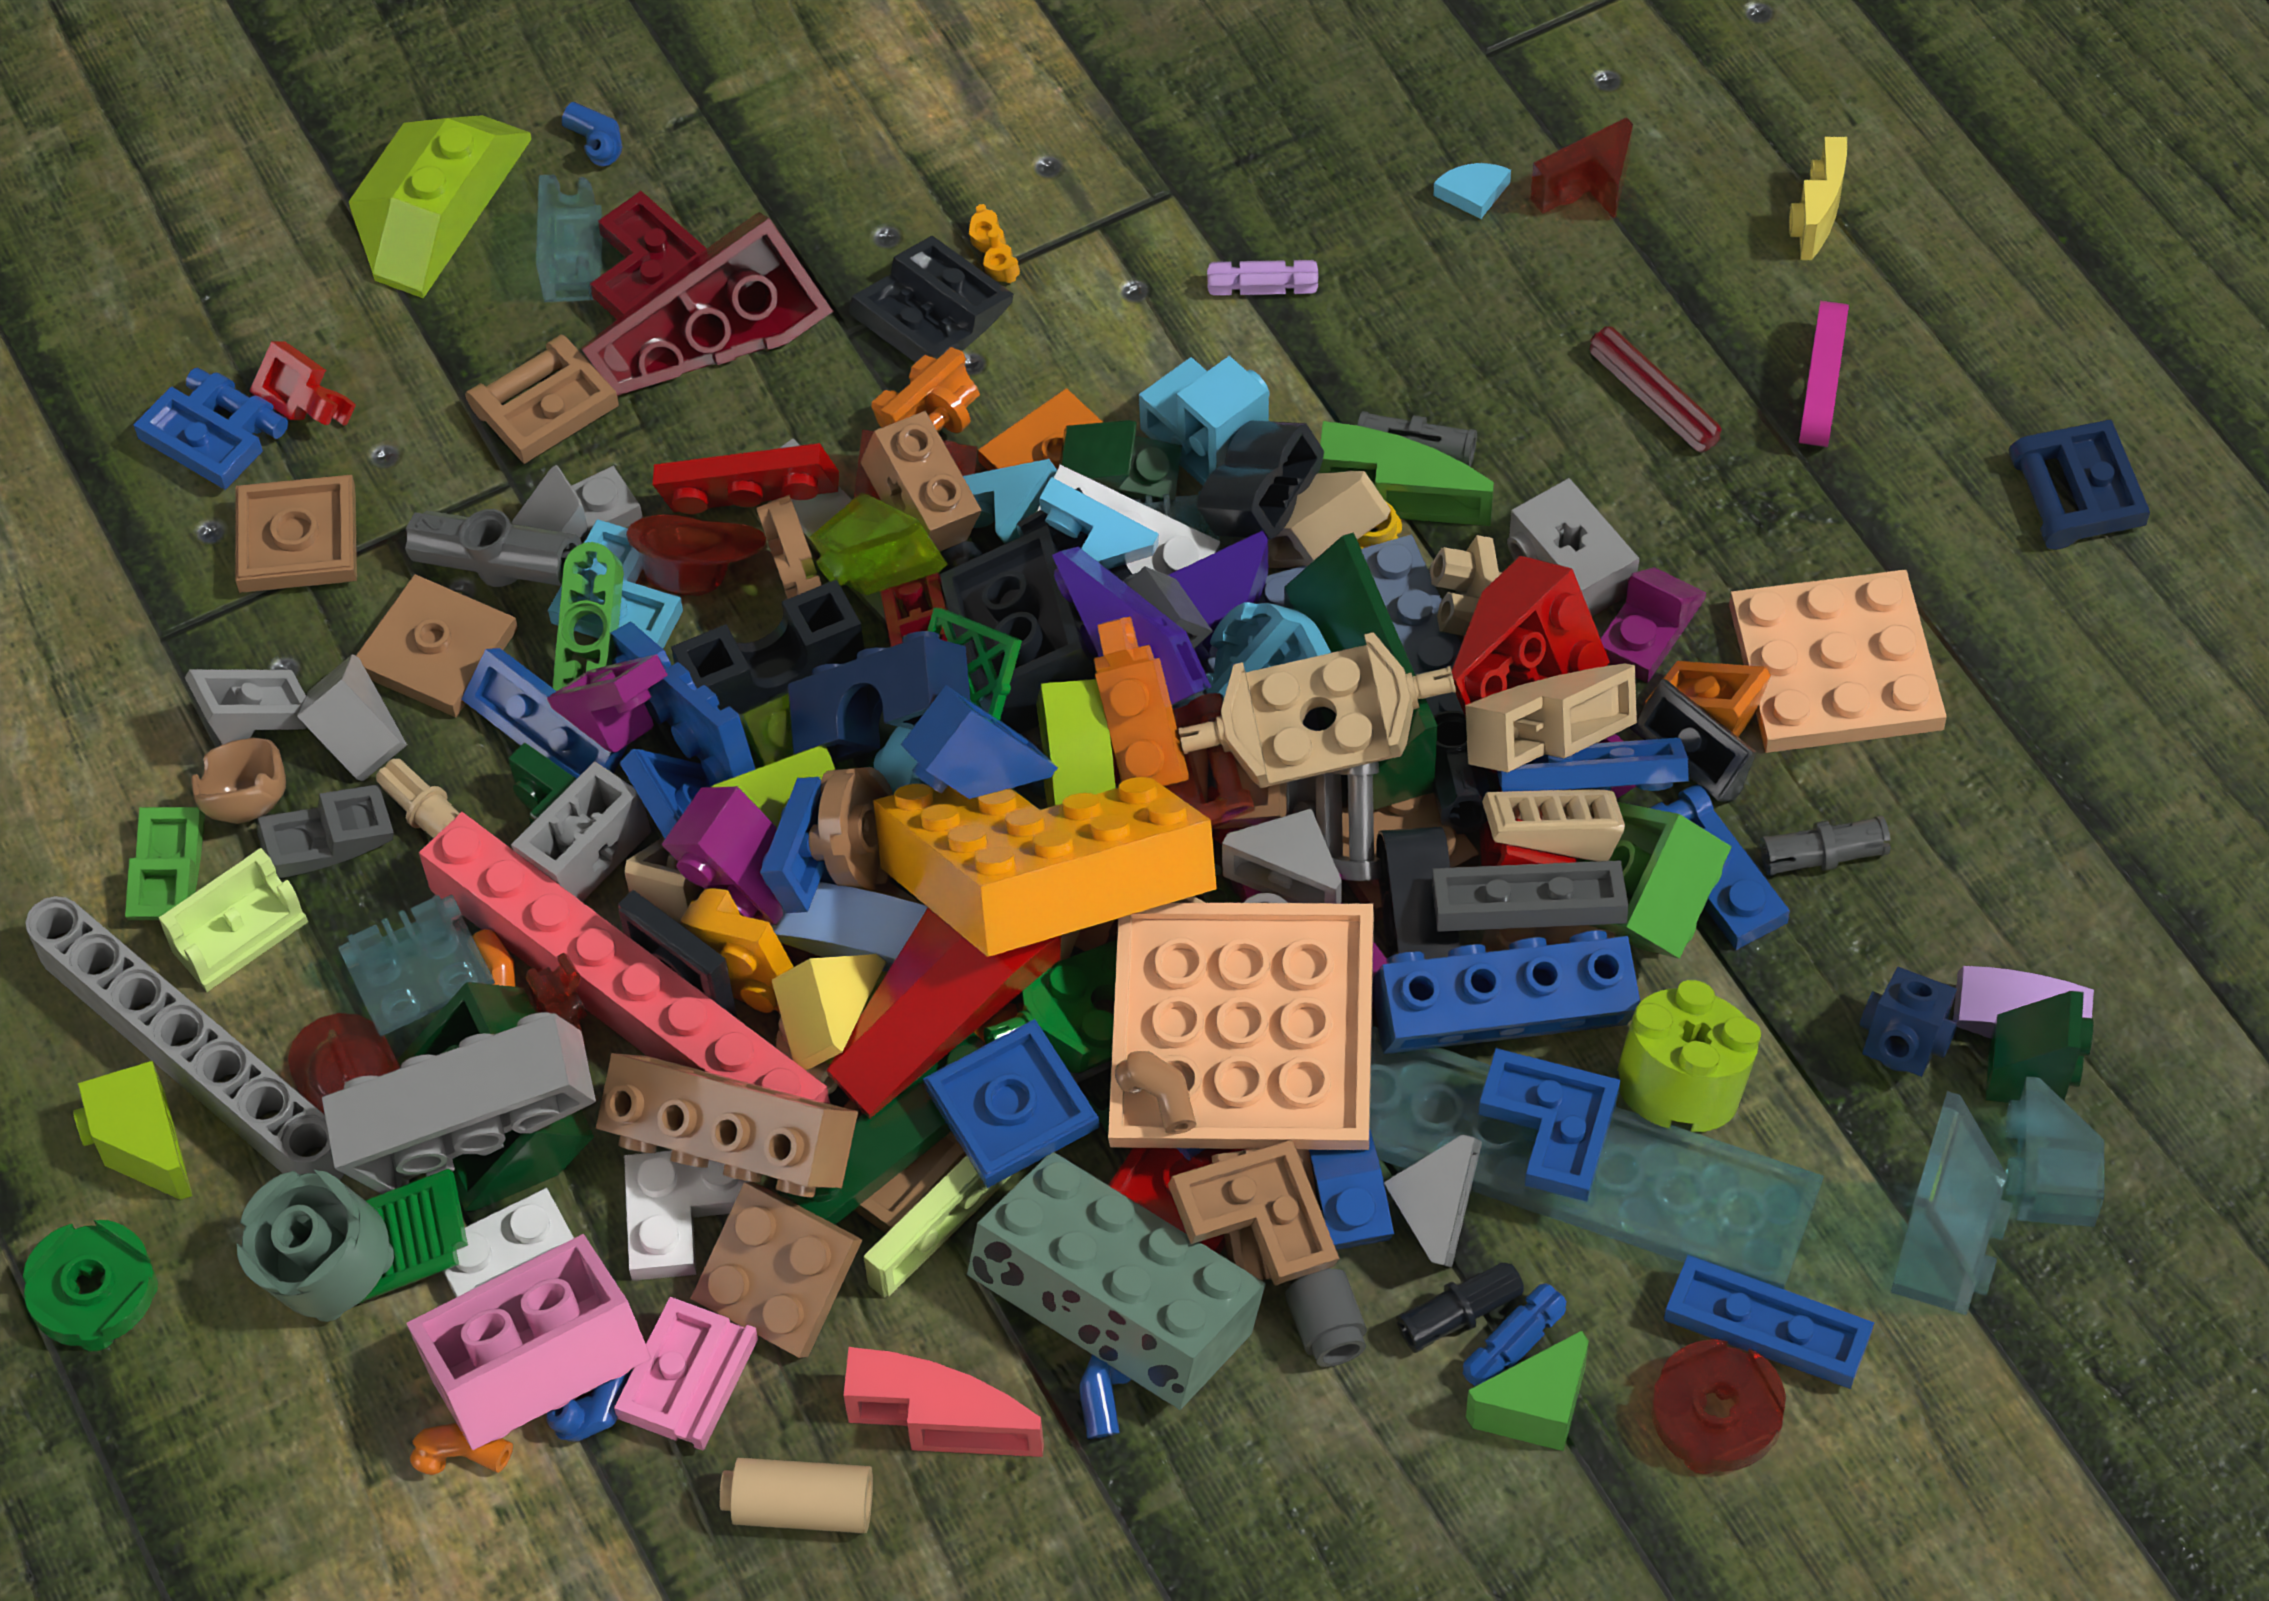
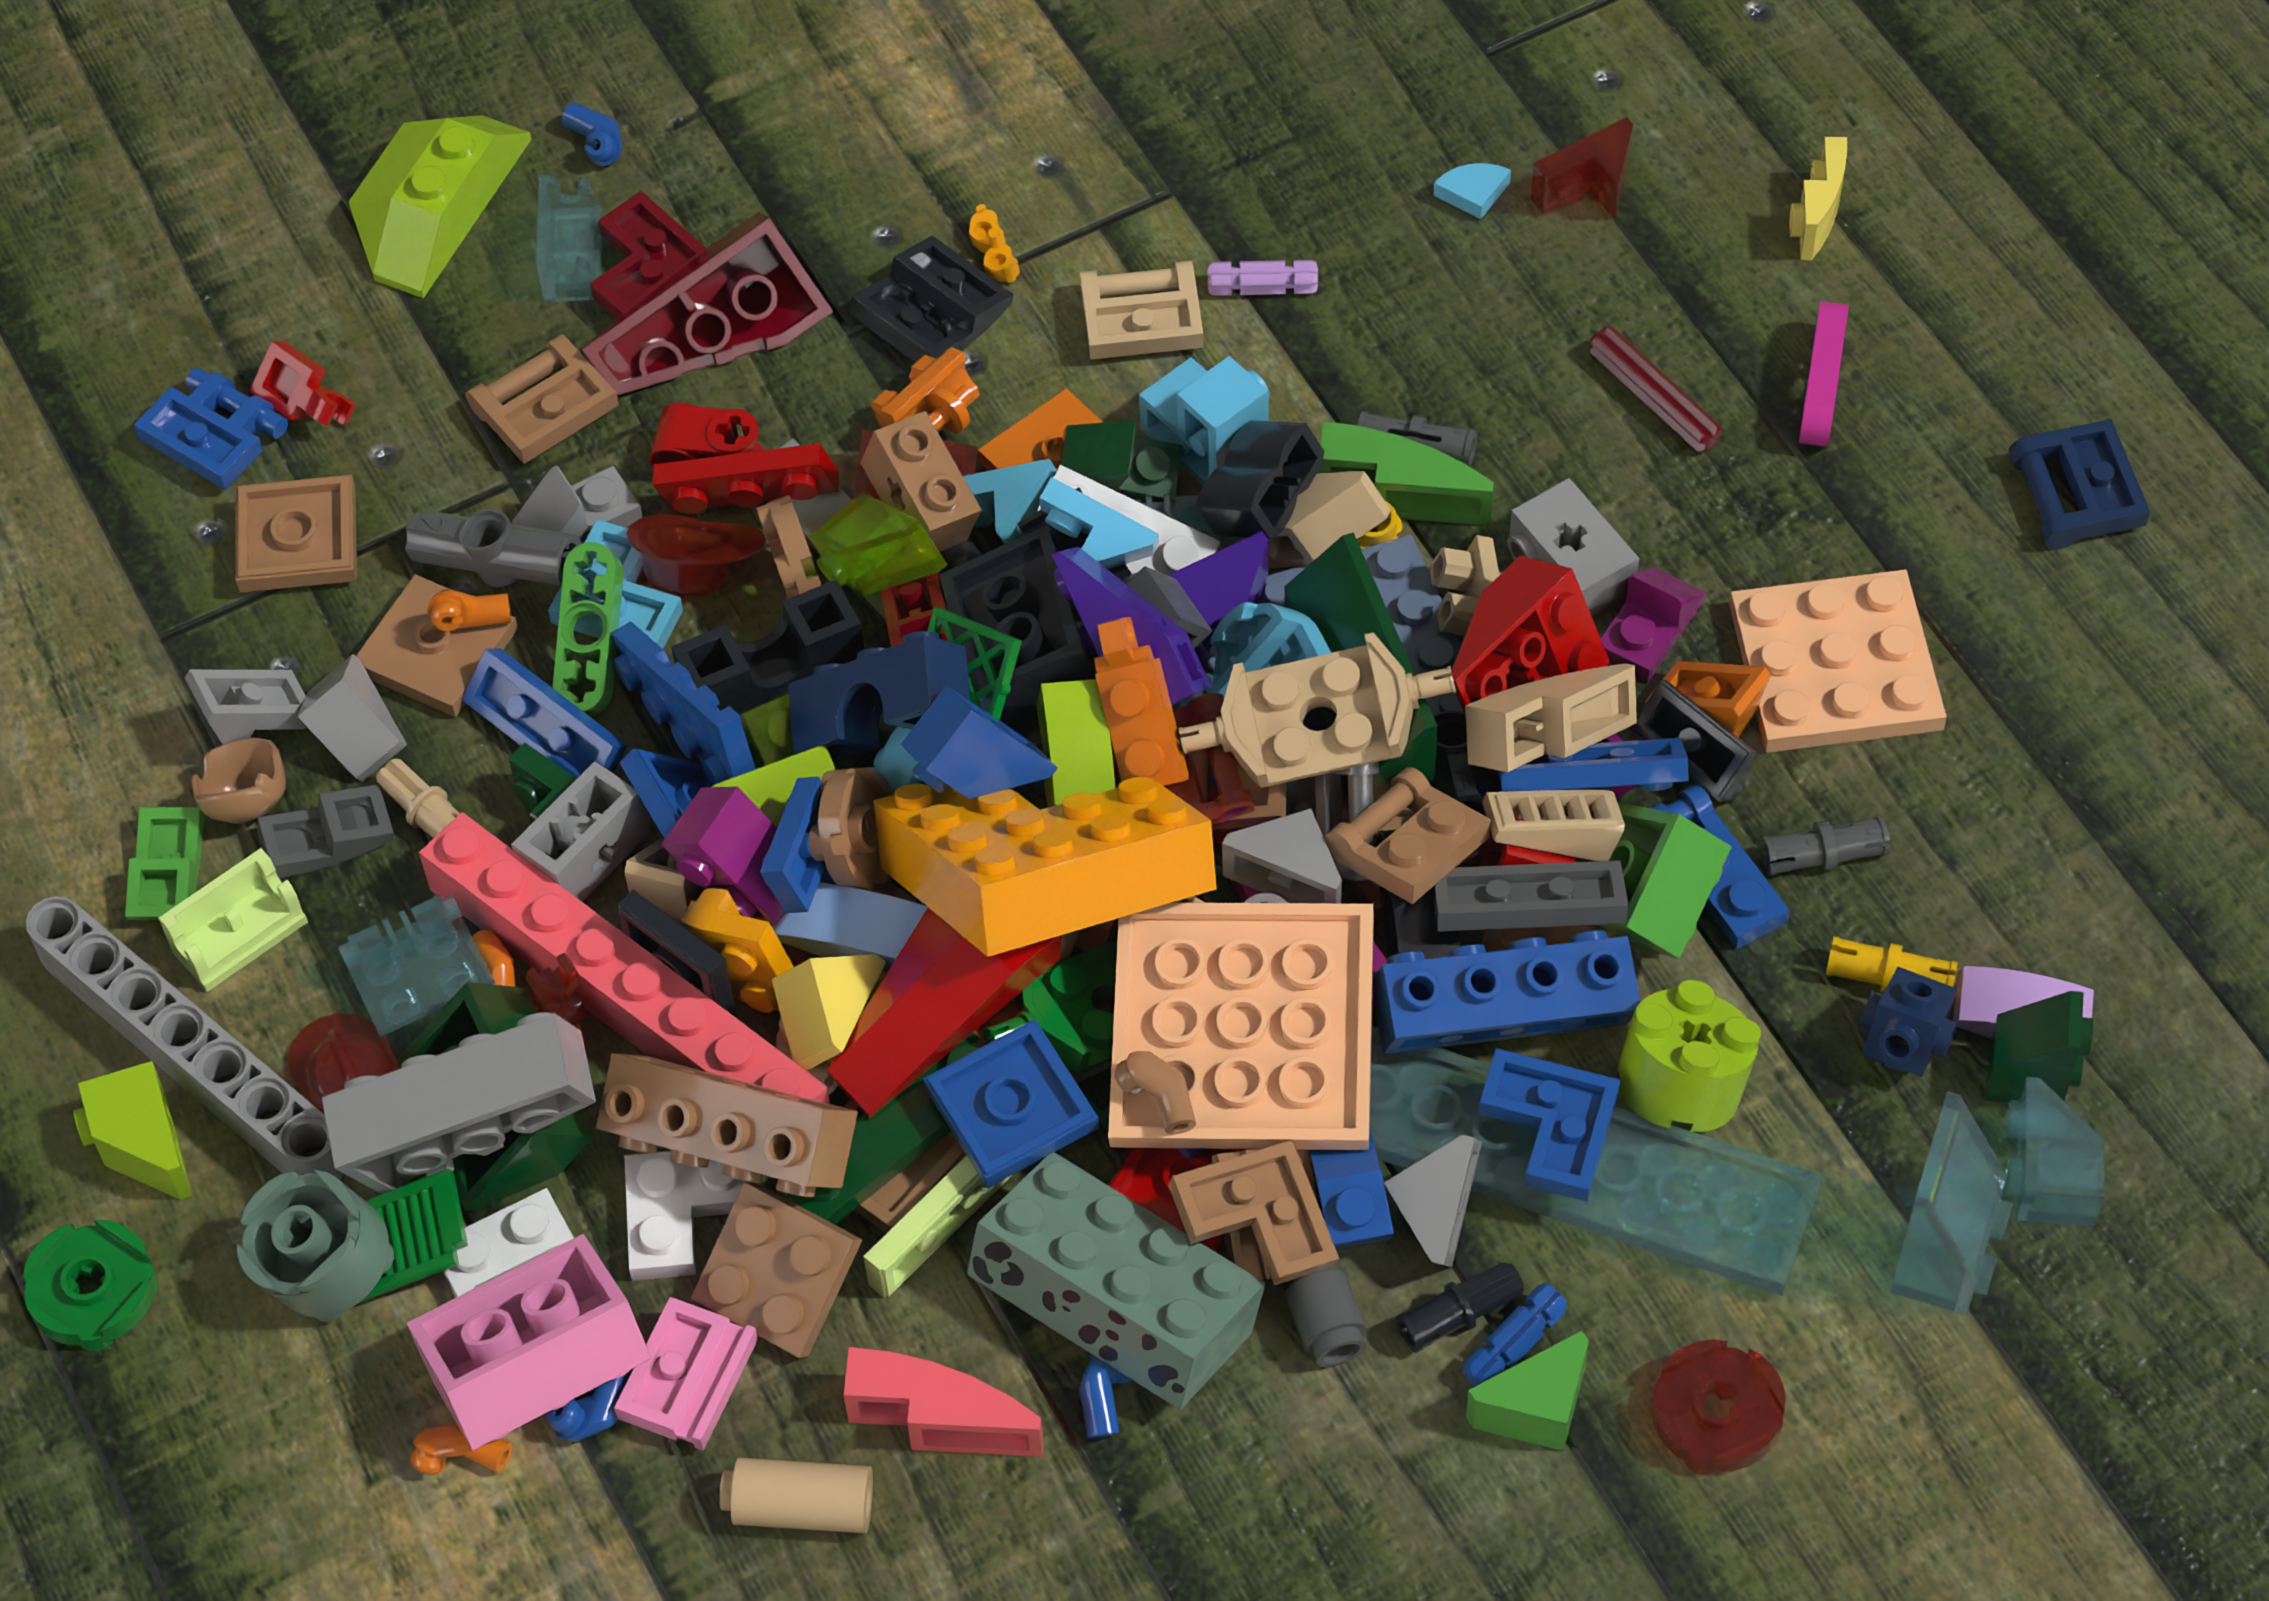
(457, 610): none -> orange arm
(610, 701): magenta slope -> none
(702, 432): none -> red piece
(1141, 321): none -> tan plate
(1420, 849): none -> medium nougat plate
(1769, 1321): blue plate -> none
(1878, 964): none -> yellow pin

